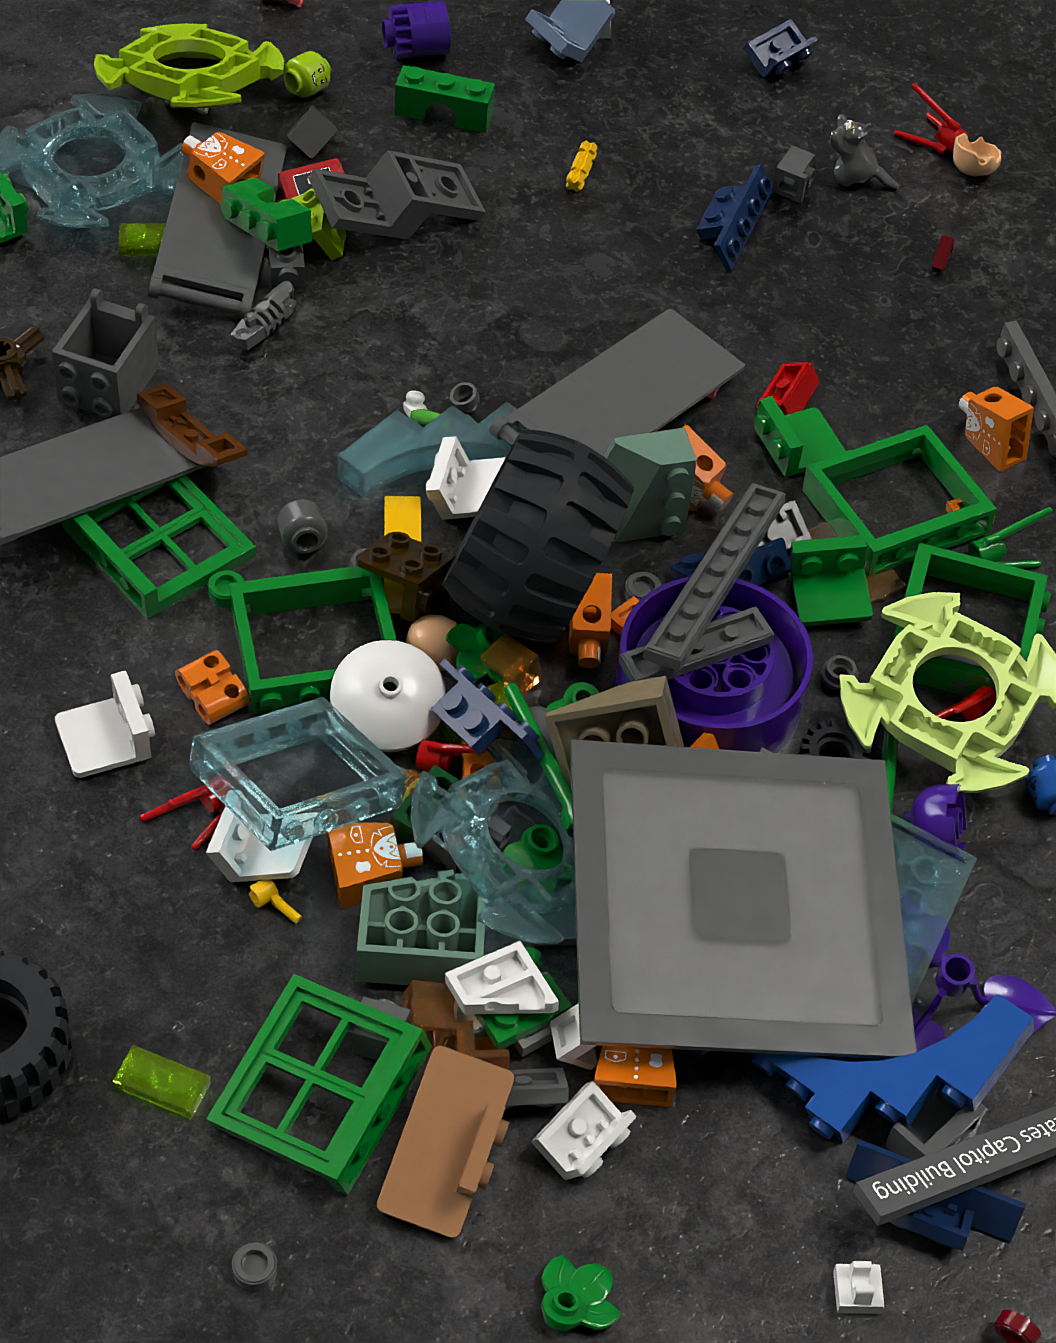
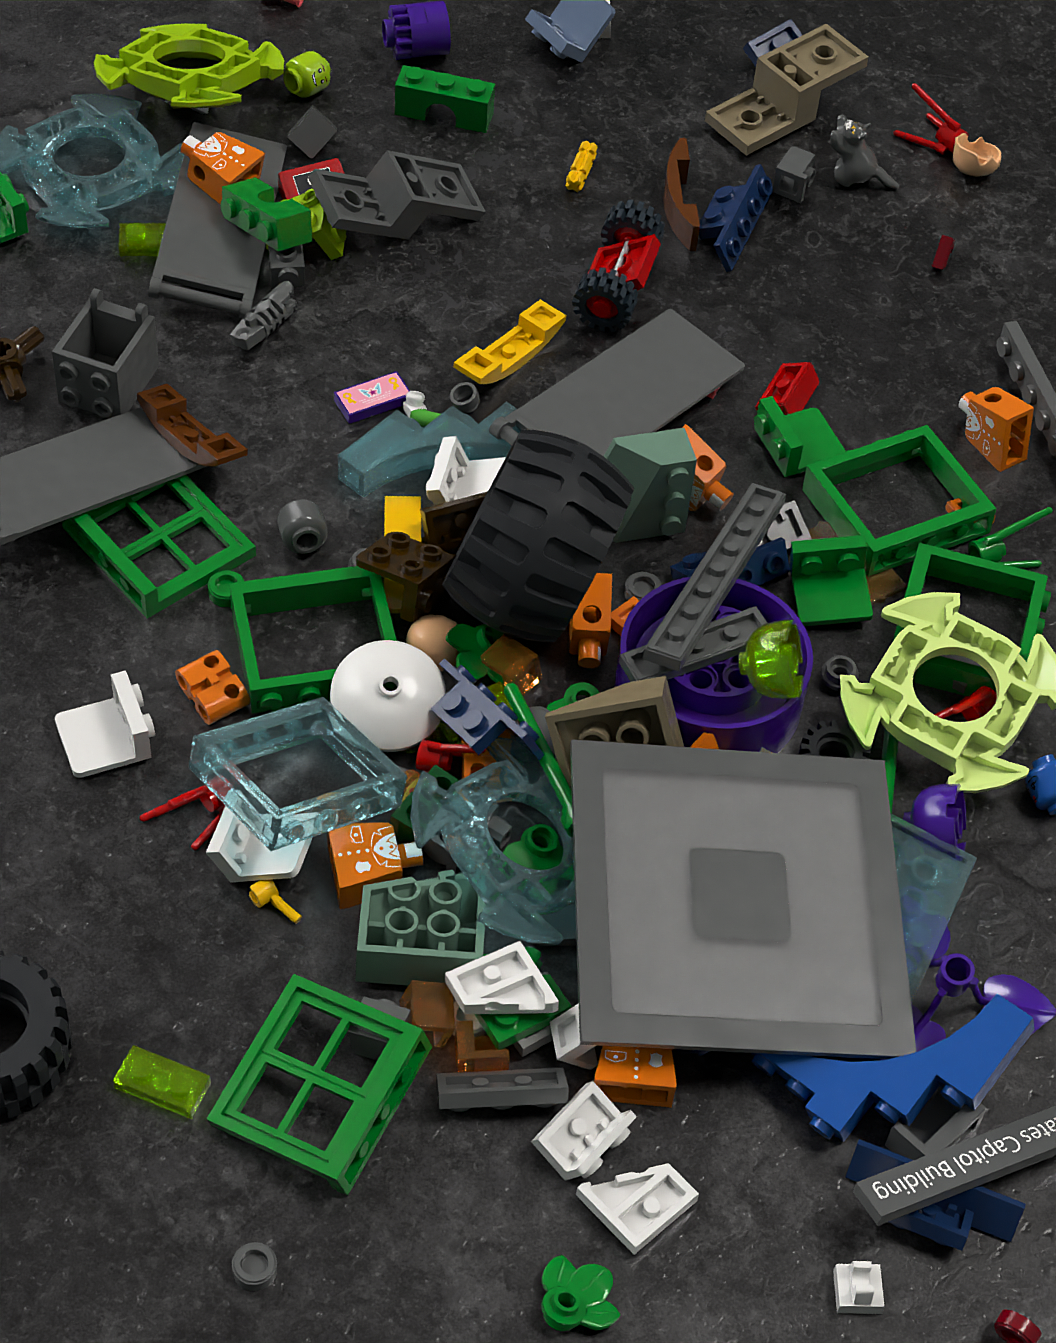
(371, 397): none -> tile
(447, 1142): medium nougat bracket -> none
(449, 521): none -> dark brown bracket
(515, 348): none -> yellow slope
(621, 267): none -> plate
(639, 1203): none -> white wing
(681, 217): none -> reddish brown slope
(774, 660): none -> clear neon green cylinder
(786, 89): none -> dark tan bracket

